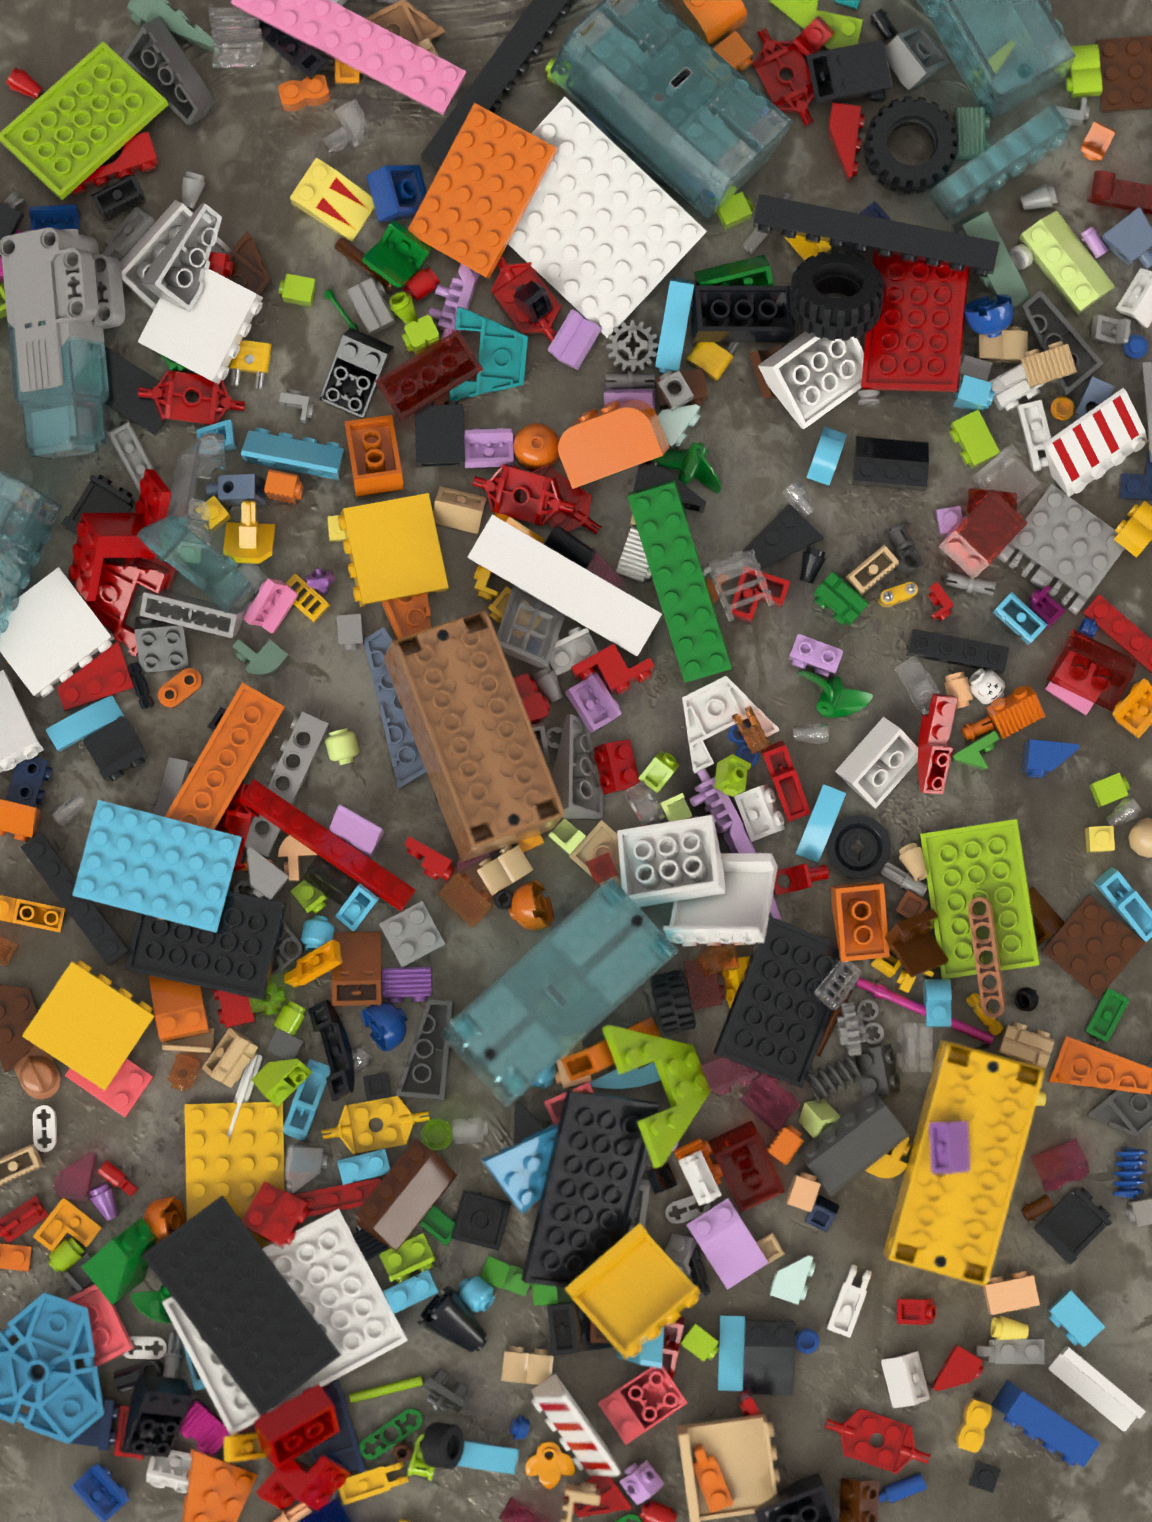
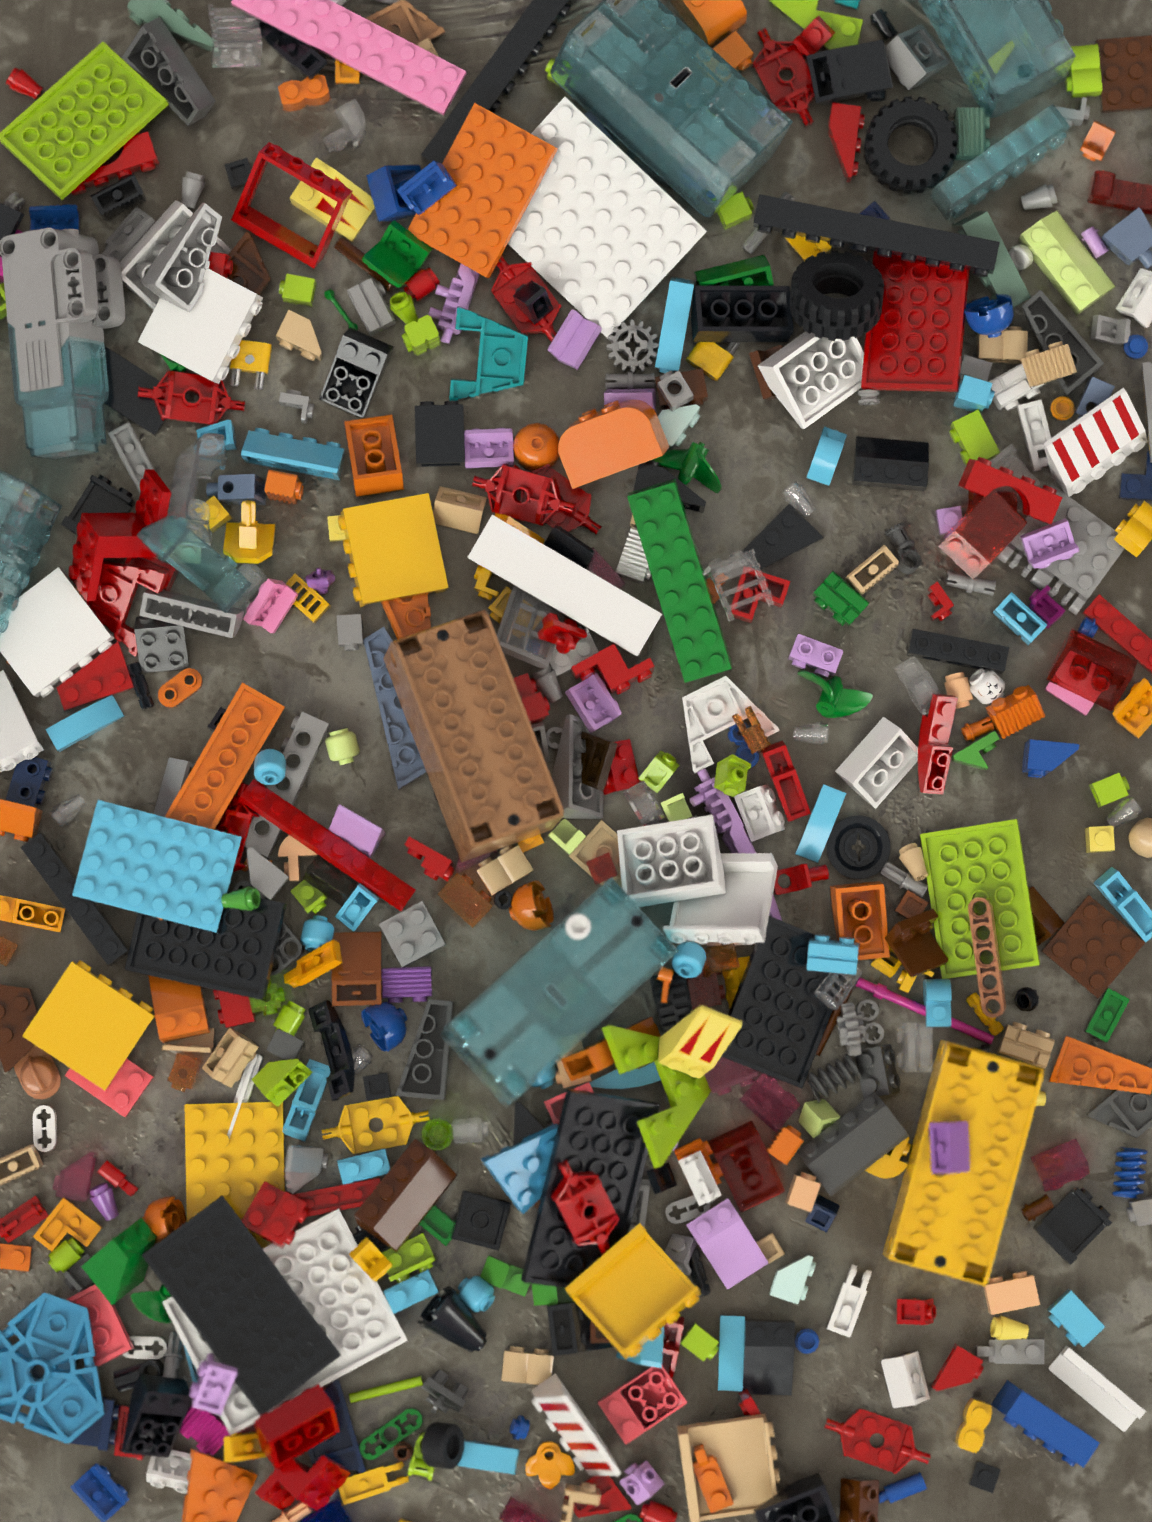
(115, 749): black bracket -> none
(212, 1385): none -> lavender bracket
(238, 172): none -> black plate
(243, 899): none -> bright green cone
(266, 662): sand green brick -> none
(269, 767): none -> medium azure head
(275, 232): none -> red window
(299, 334): none -> tan slope
(370, 1259): none -> yellow bracket
(426, 187): none -> blue hinge
(428, 375): clear red slope -> none
(563, 634): none -> red hips
(573, 1196): none -> red plate
(577, 926): none -> white tile
(596, 760): none -> dark brown wing
(666, 976): none -> orange hand
(689, 960): none -> medium azure head
(697, 1041): none -> light yellow slope
(811, 564): black cone -> none
(833, 955): none -> medium azure brick
(898, 594): yellow piece -> none
(1036, 501): none -> red arch
(1049, 544): none -> lavender bracket

